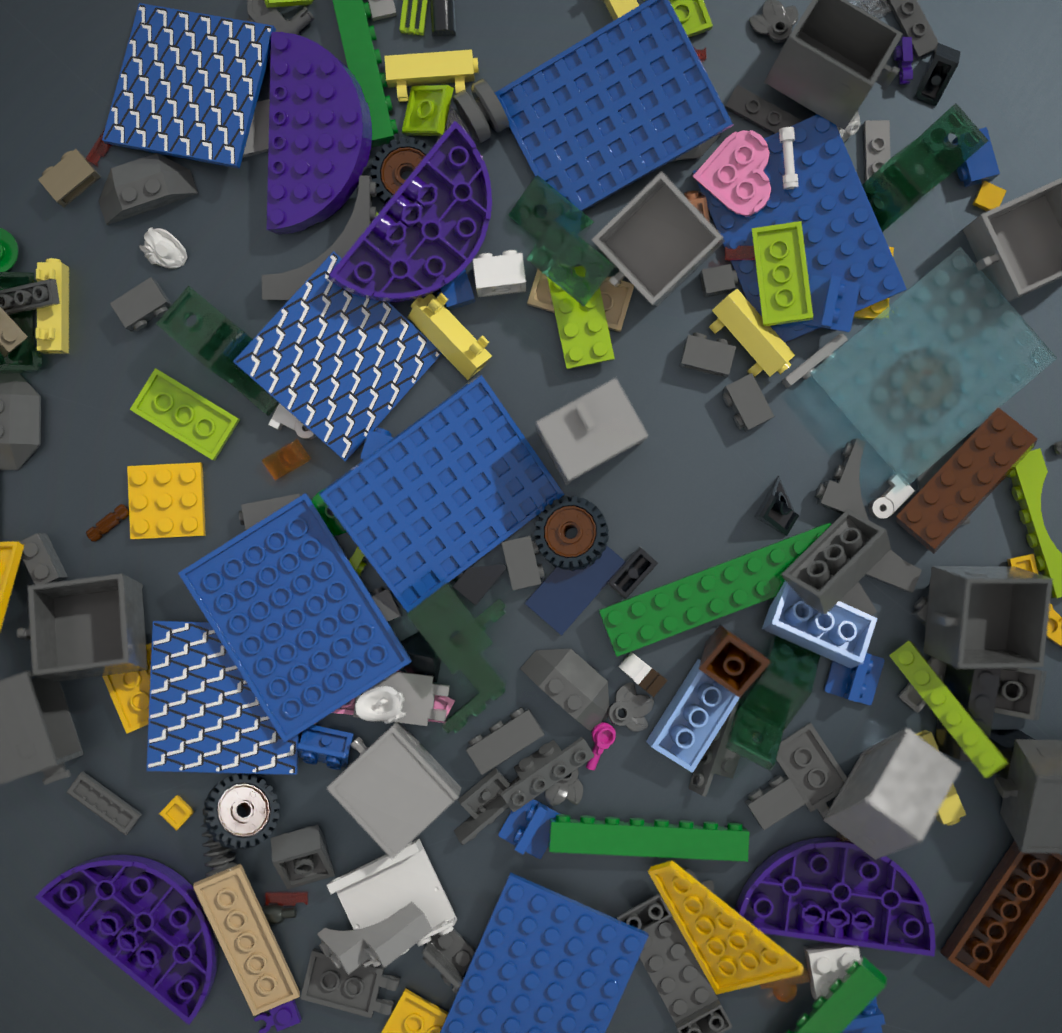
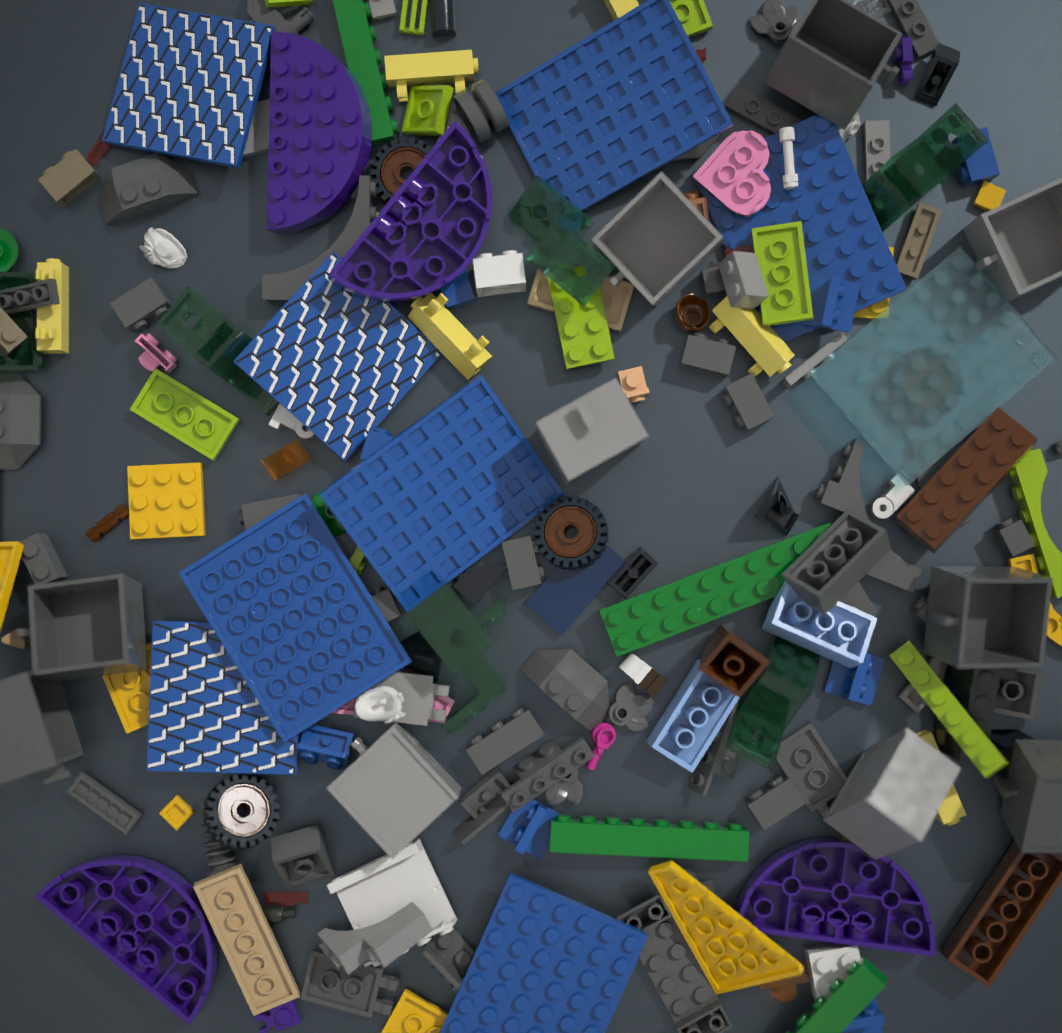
(13, 640): none -> tan slope
(153, 355): none -> bright pink piece
(633, 384): none -> light nougat bracket
(692, 313): none -> reddish brown hair
(743, 280): none -> light grey brick
(918, 240): none -> dark tan plate
(1012, 537): none -> dark grey brick

